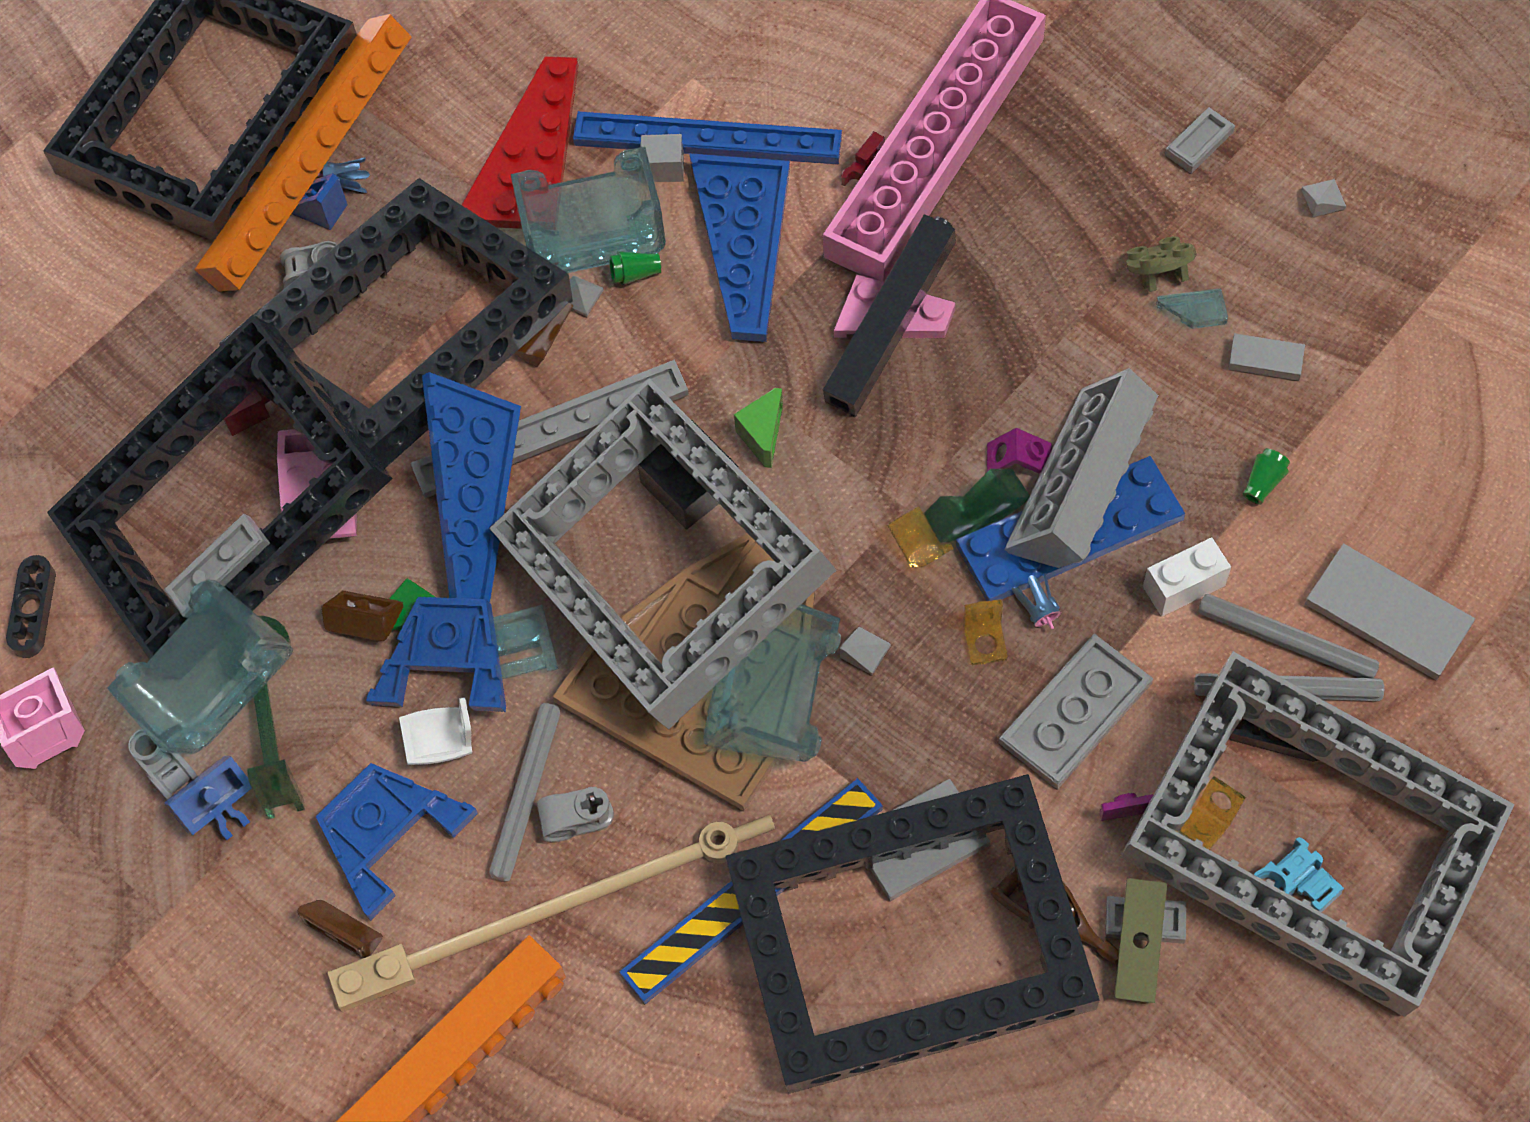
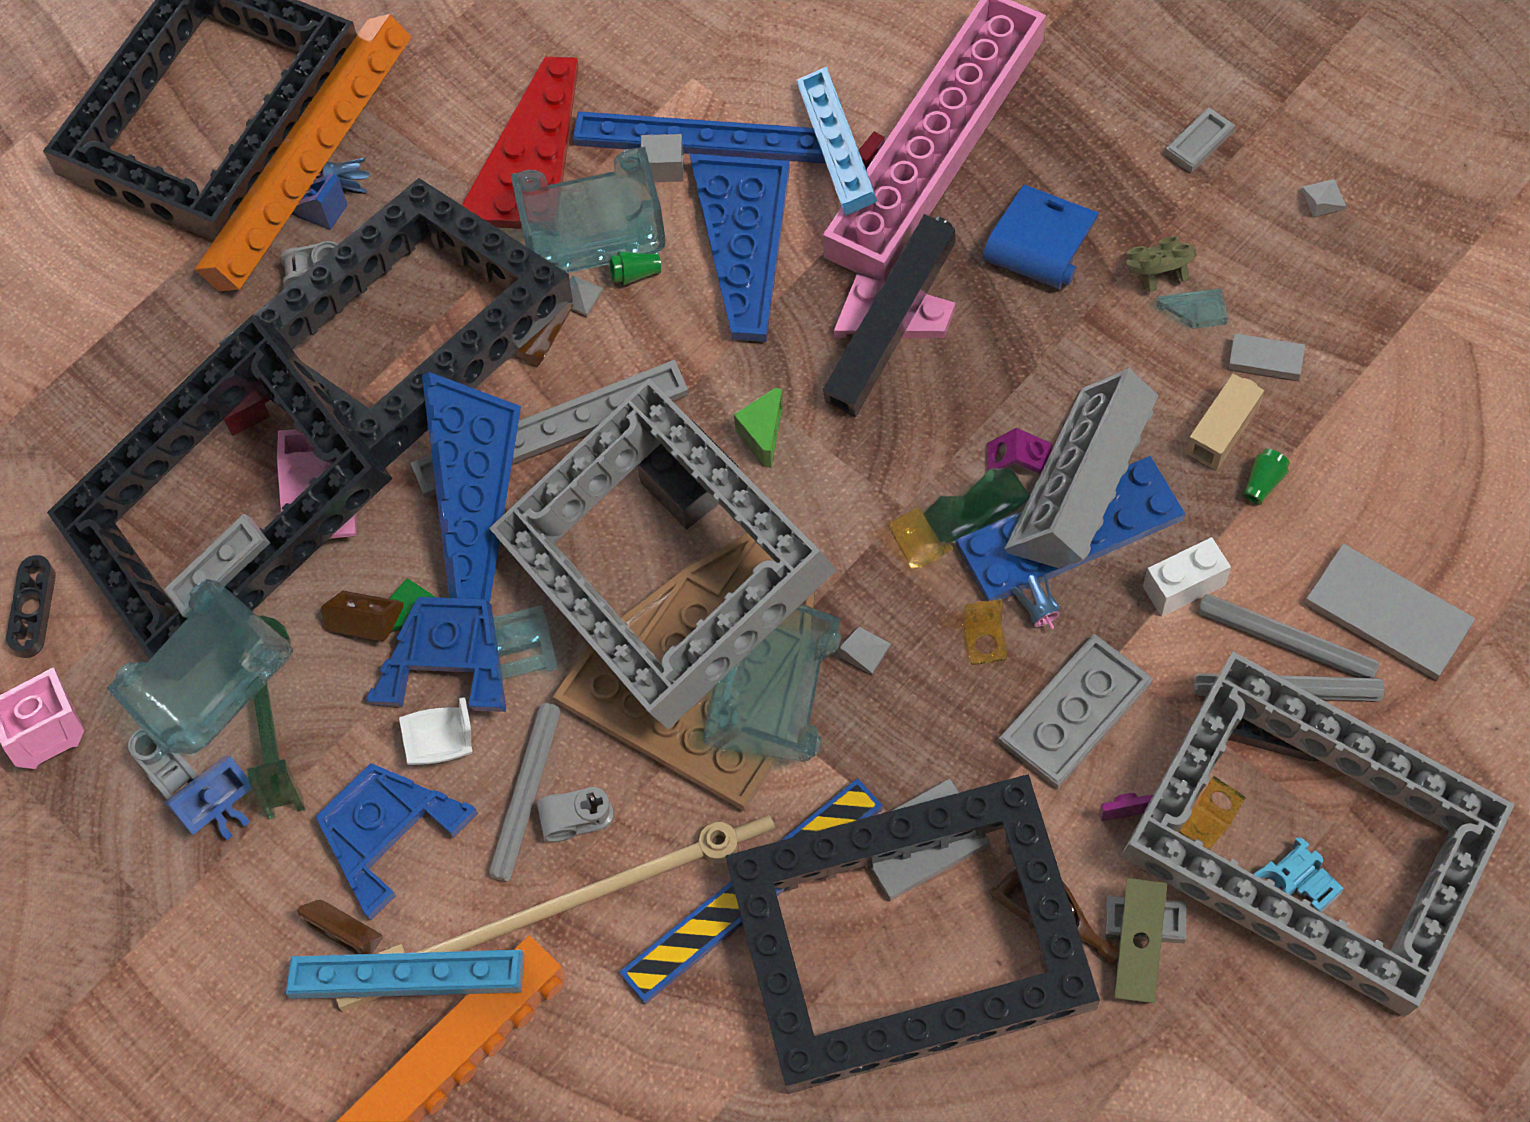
(405, 974): none -> dark azure tile
(836, 141): none -> tile
(1040, 237): none -> blue door
(1225, 421): none -> tan brick

